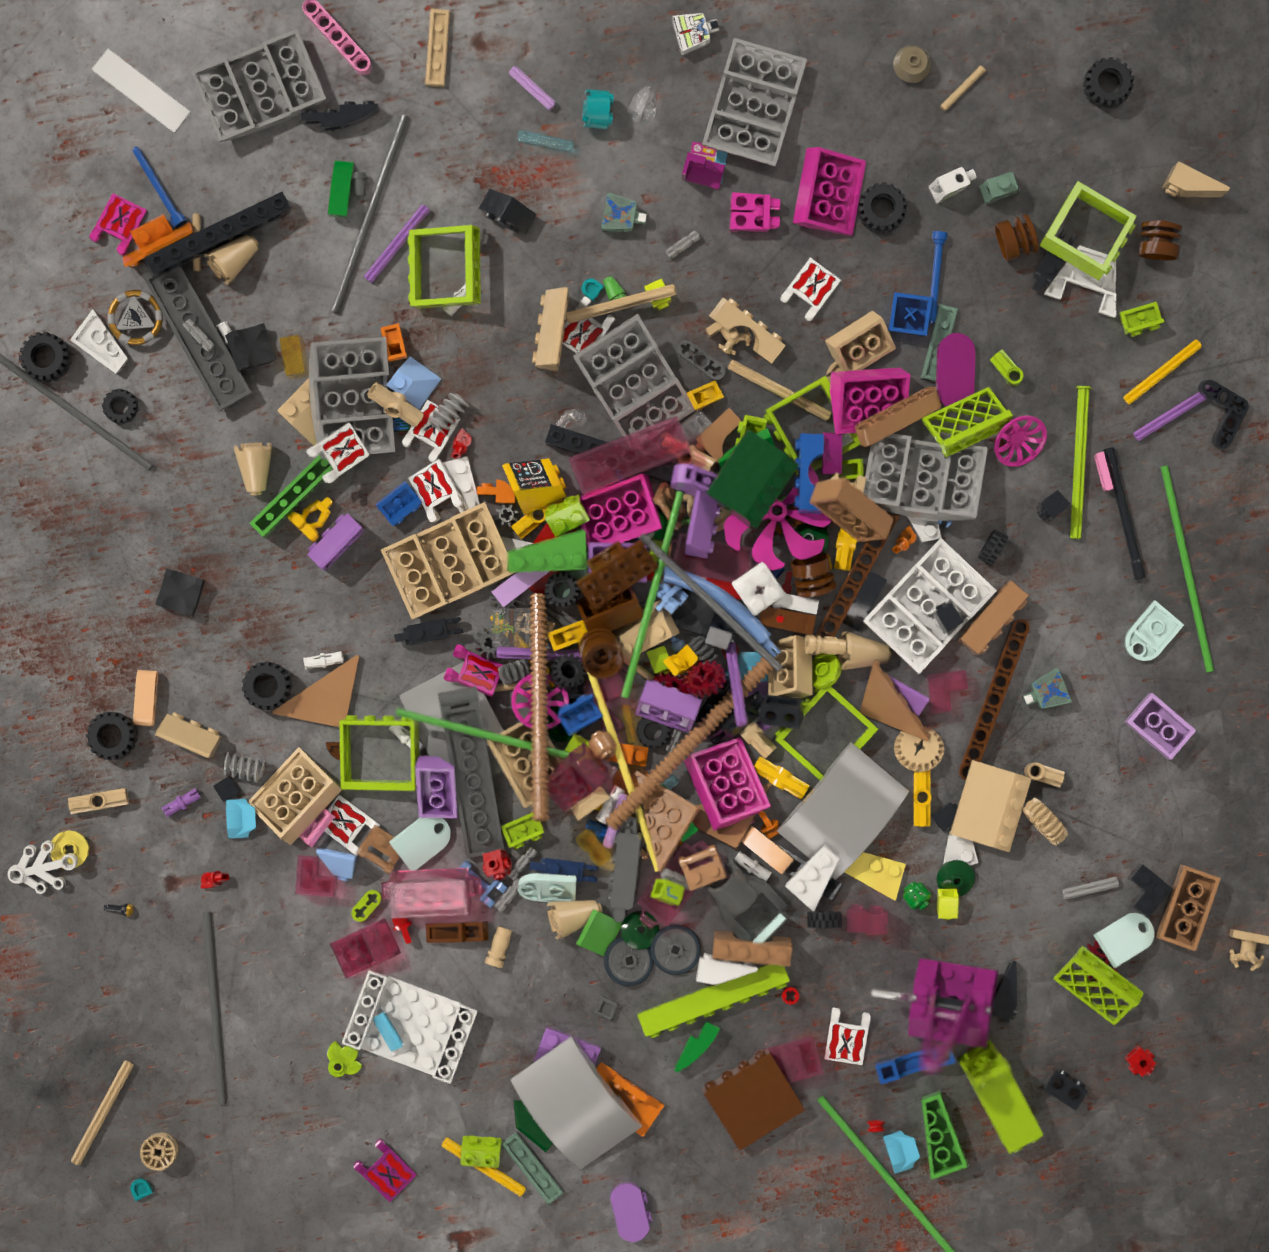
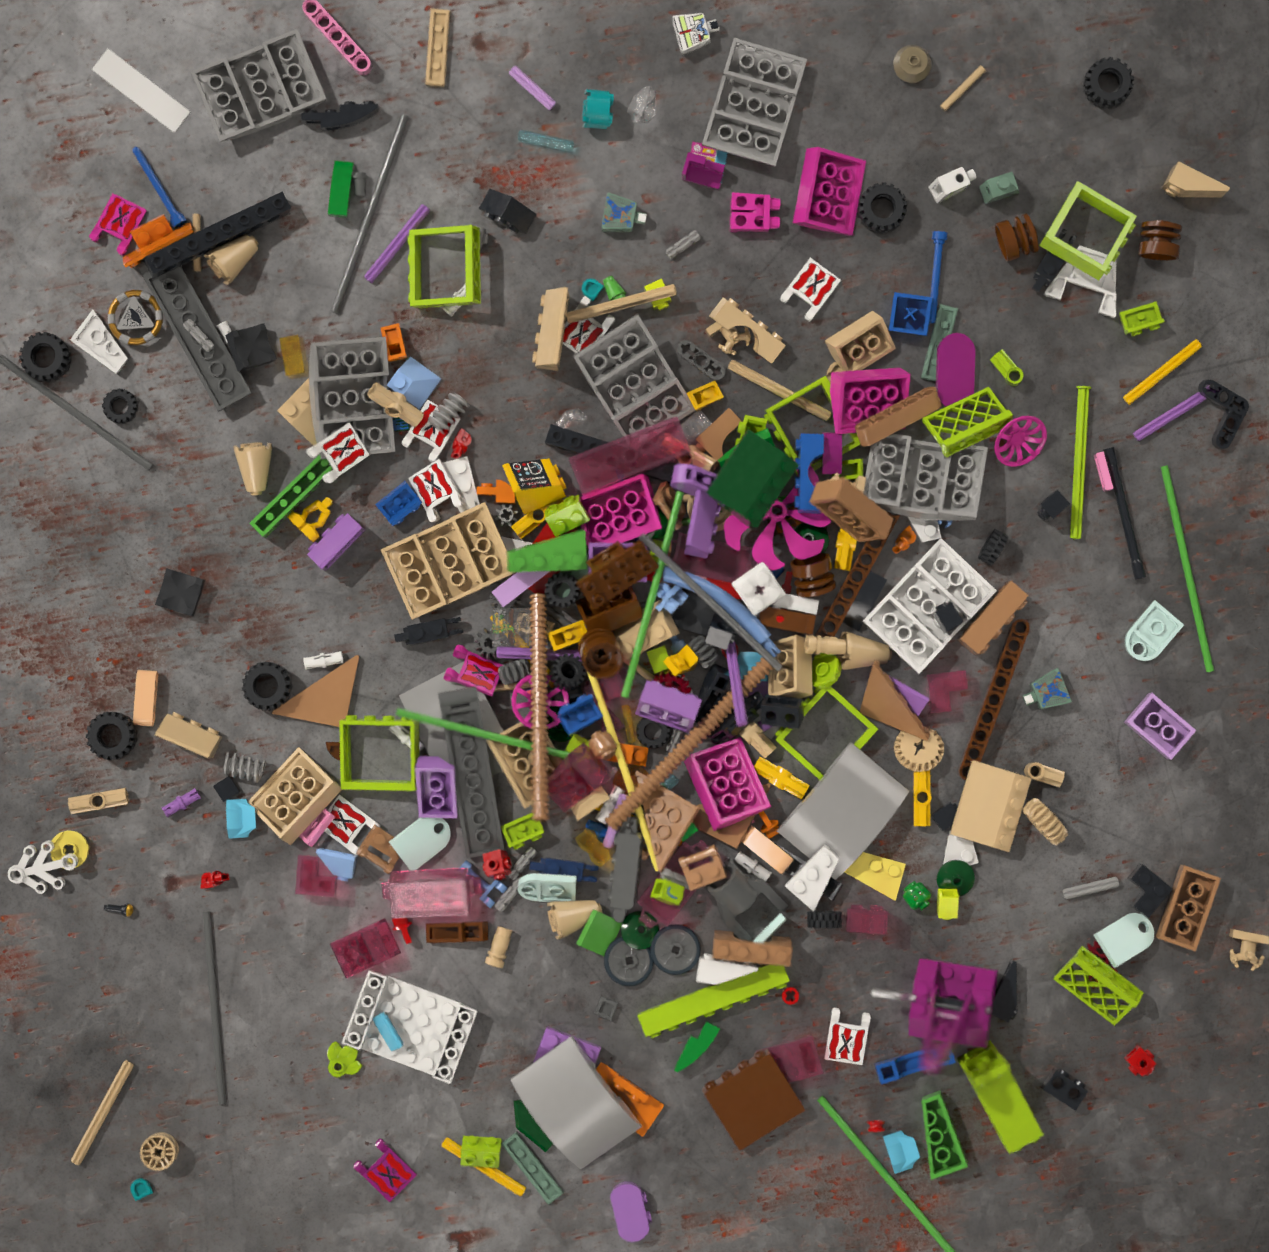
(370, 908): lime beam -> none
(704, 679): dark red gear -> none

